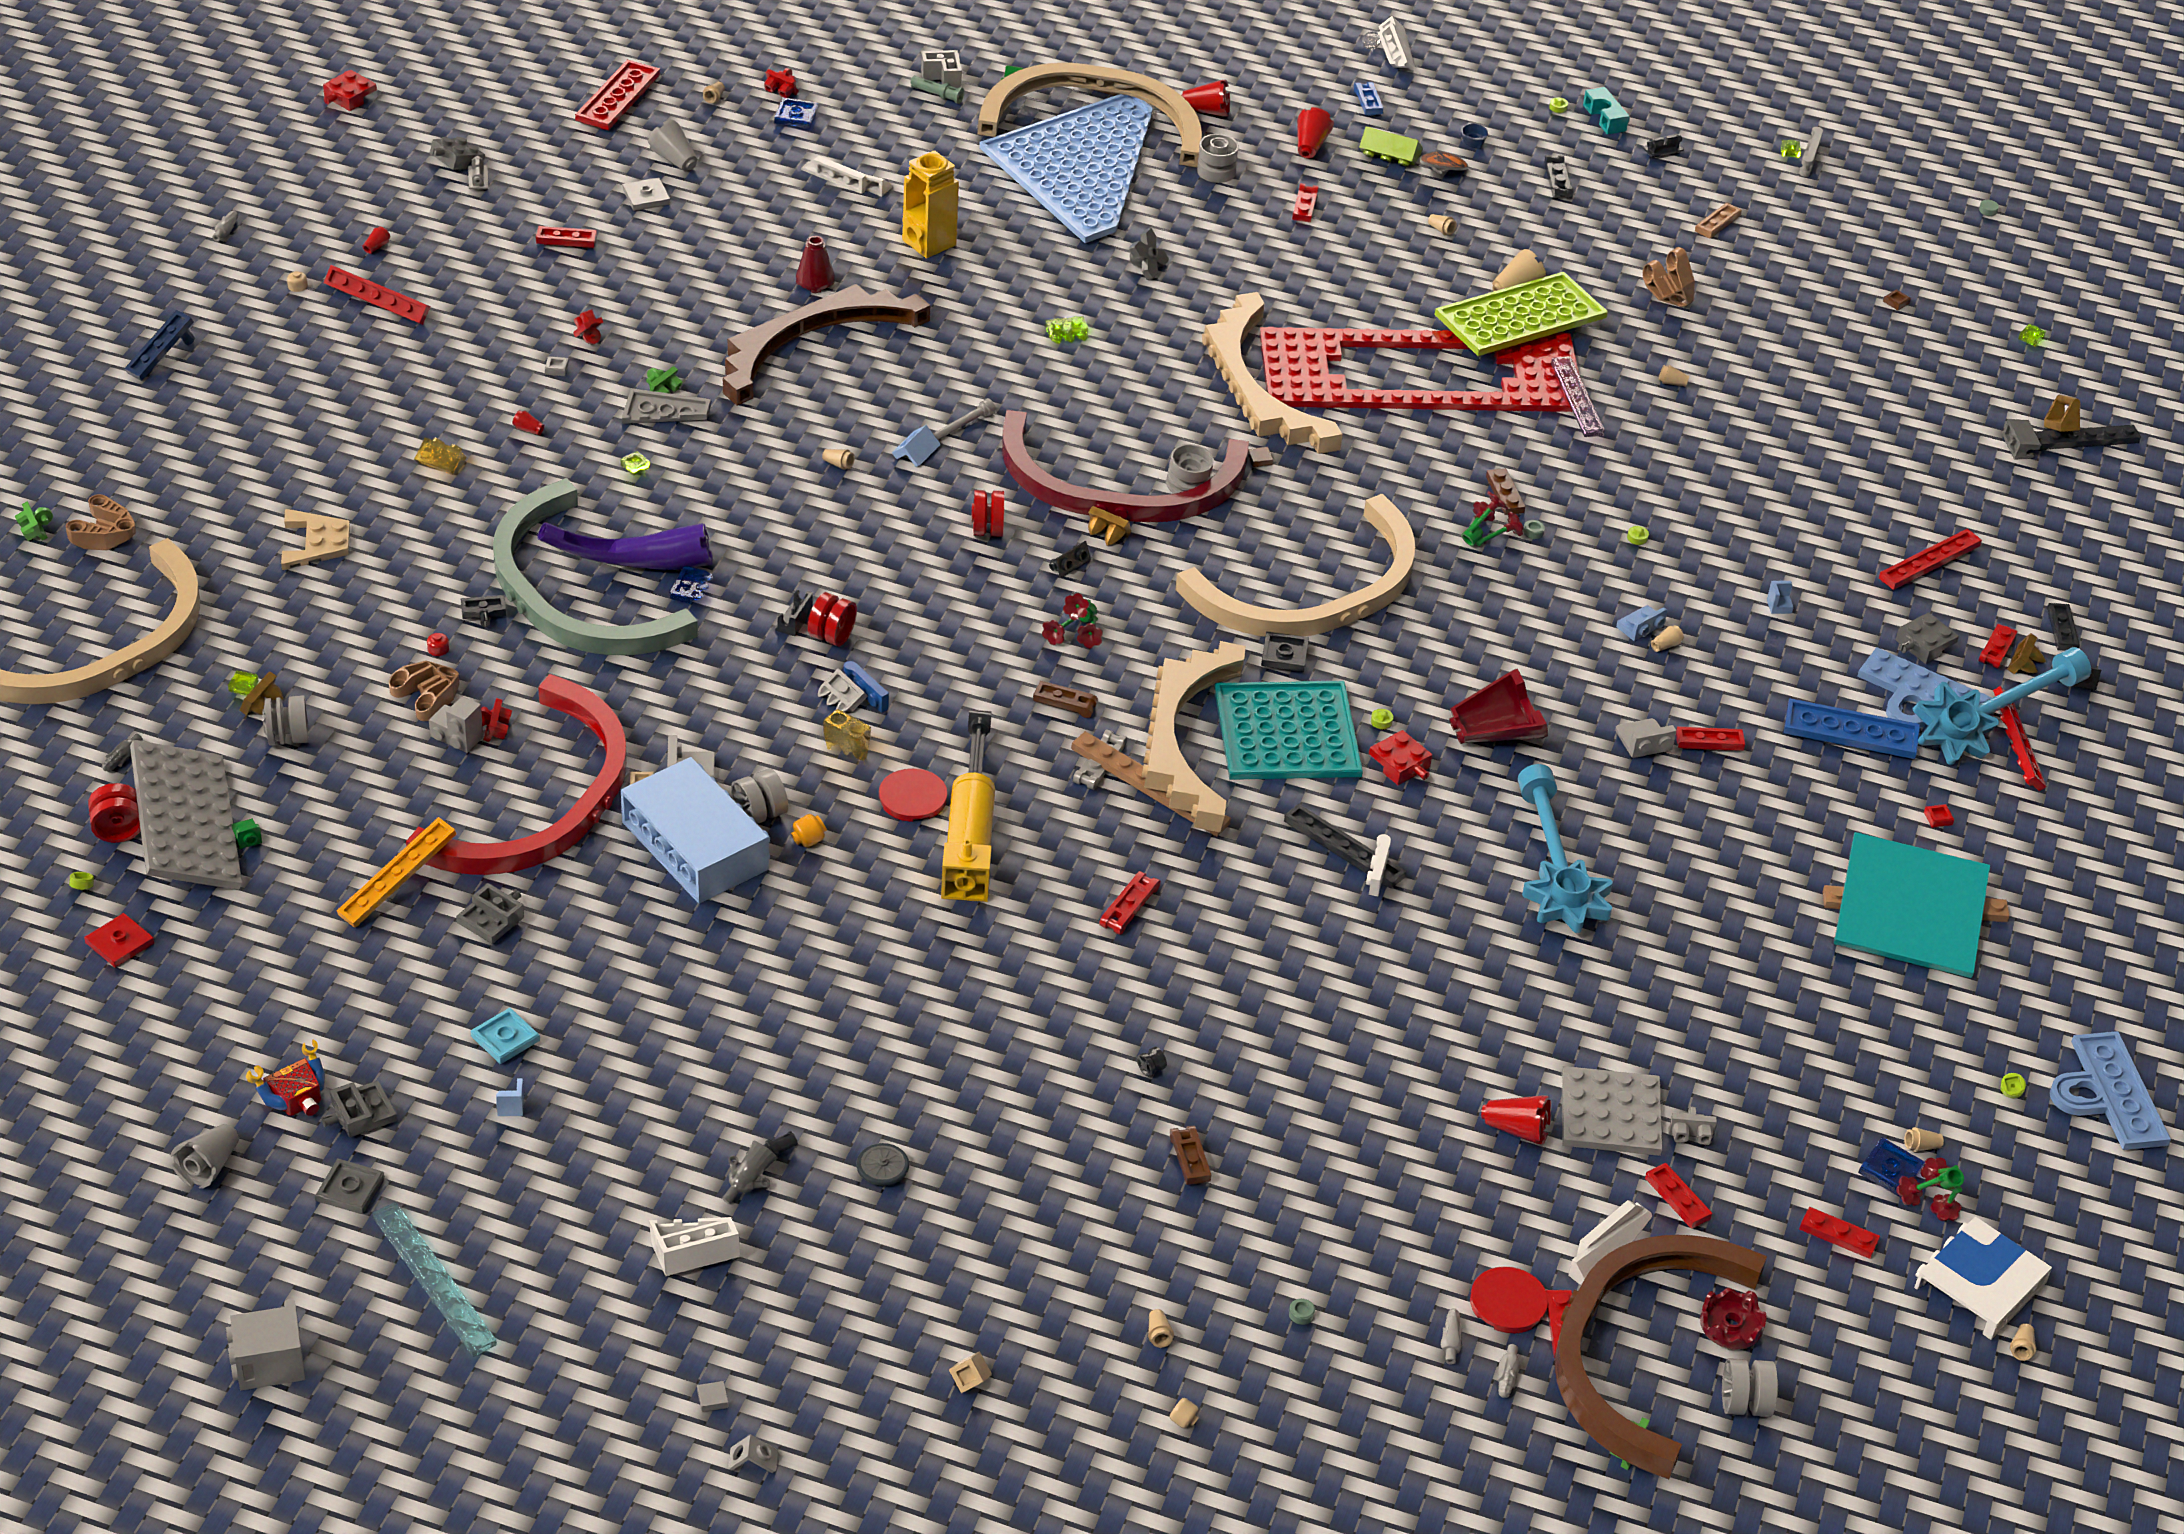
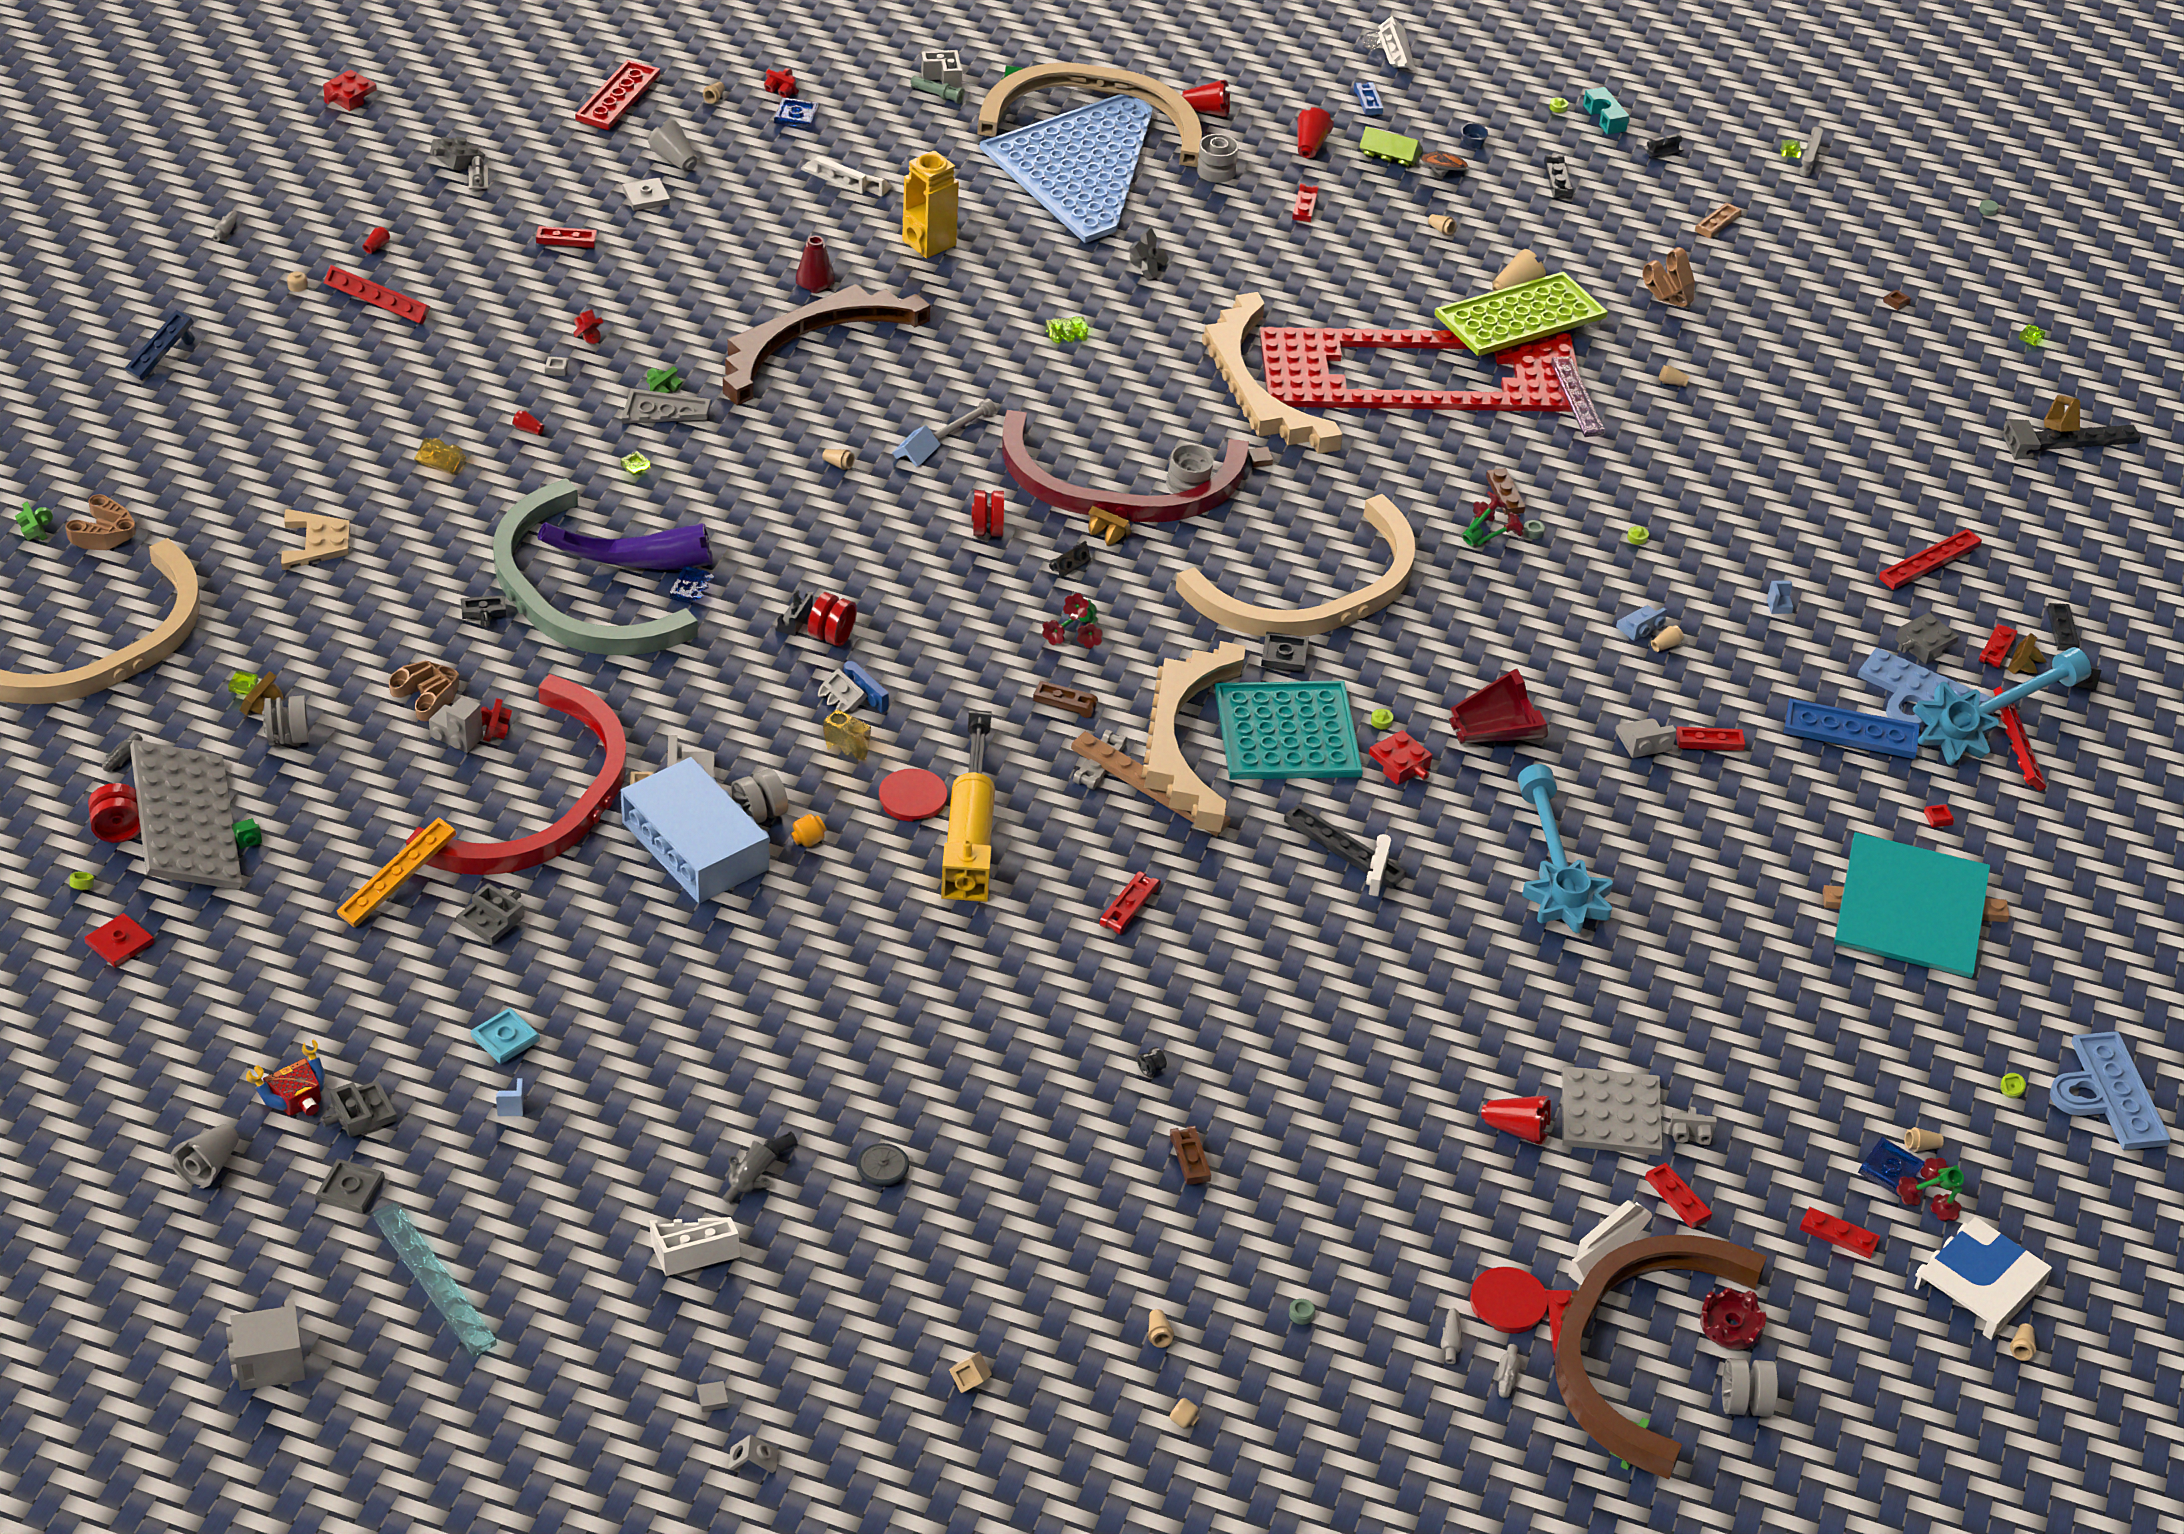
(438, 644): red piece -> none

